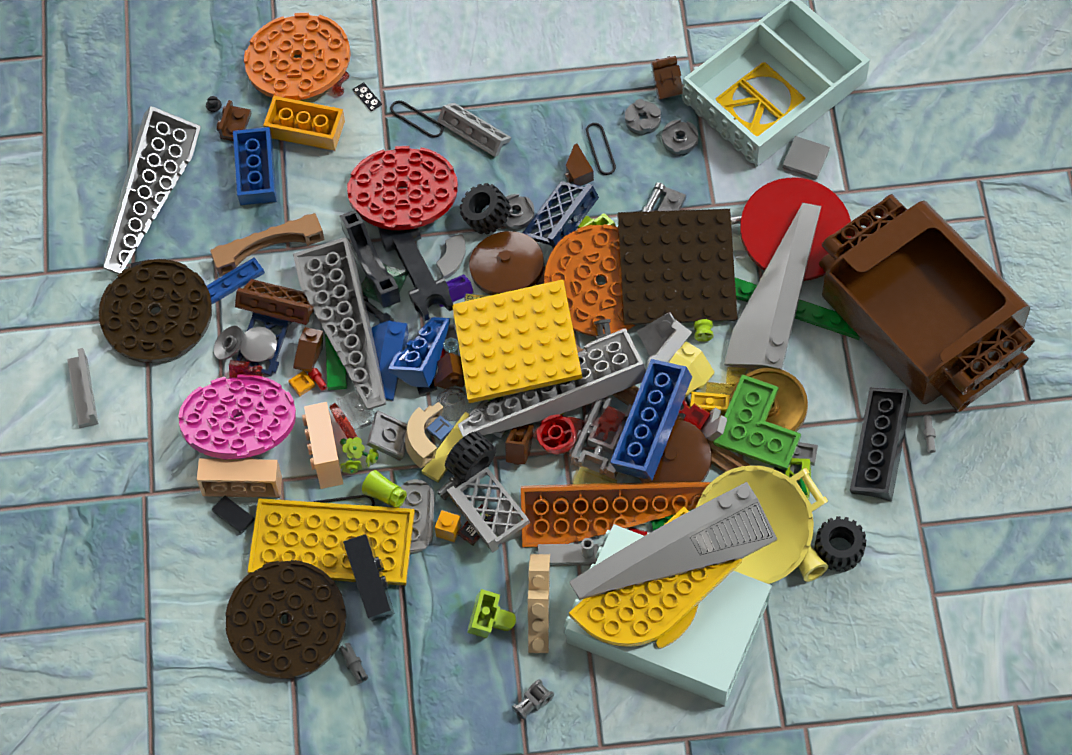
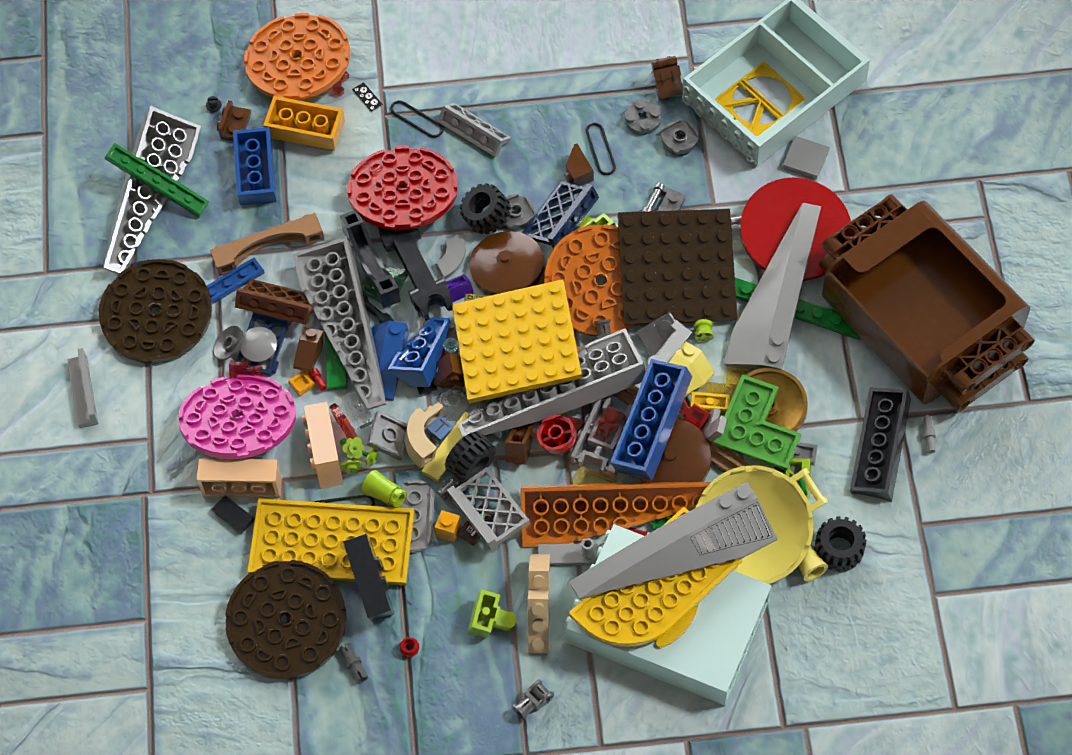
(156, 180): none -> green tile
(409, 642): none -> red plate

